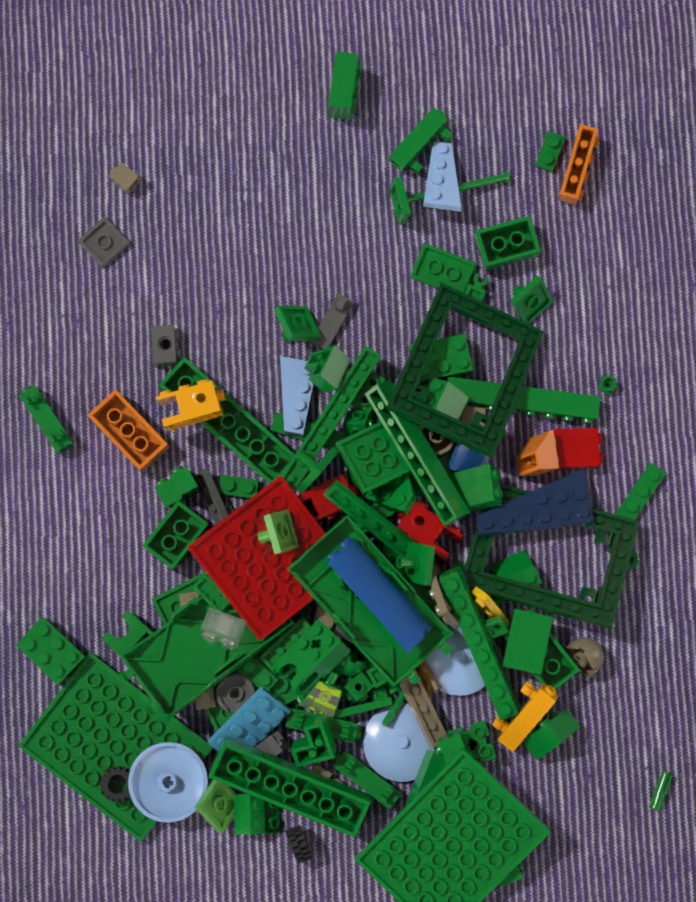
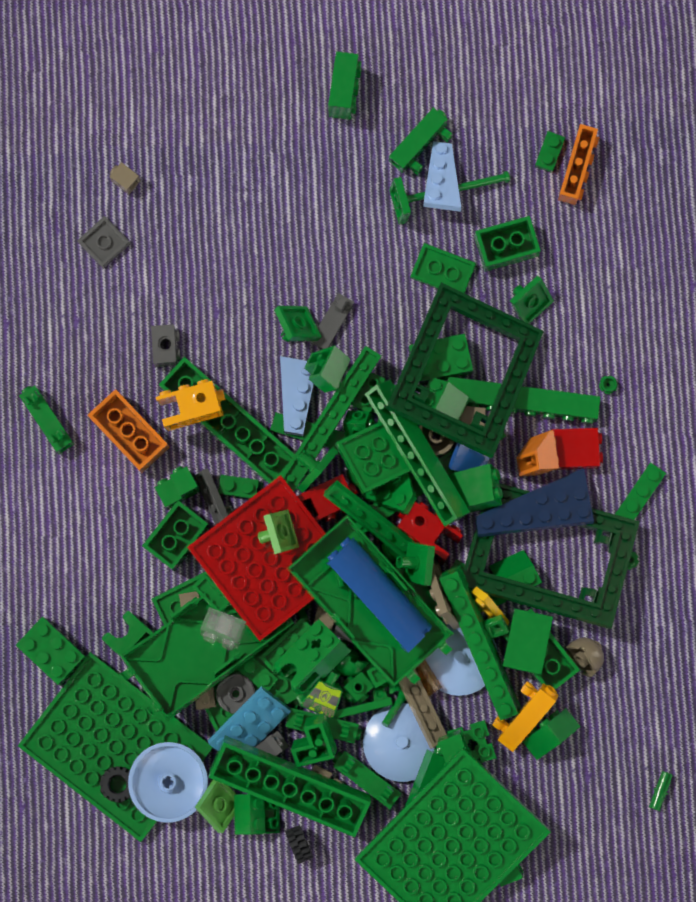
(475, 290): green plate -> none

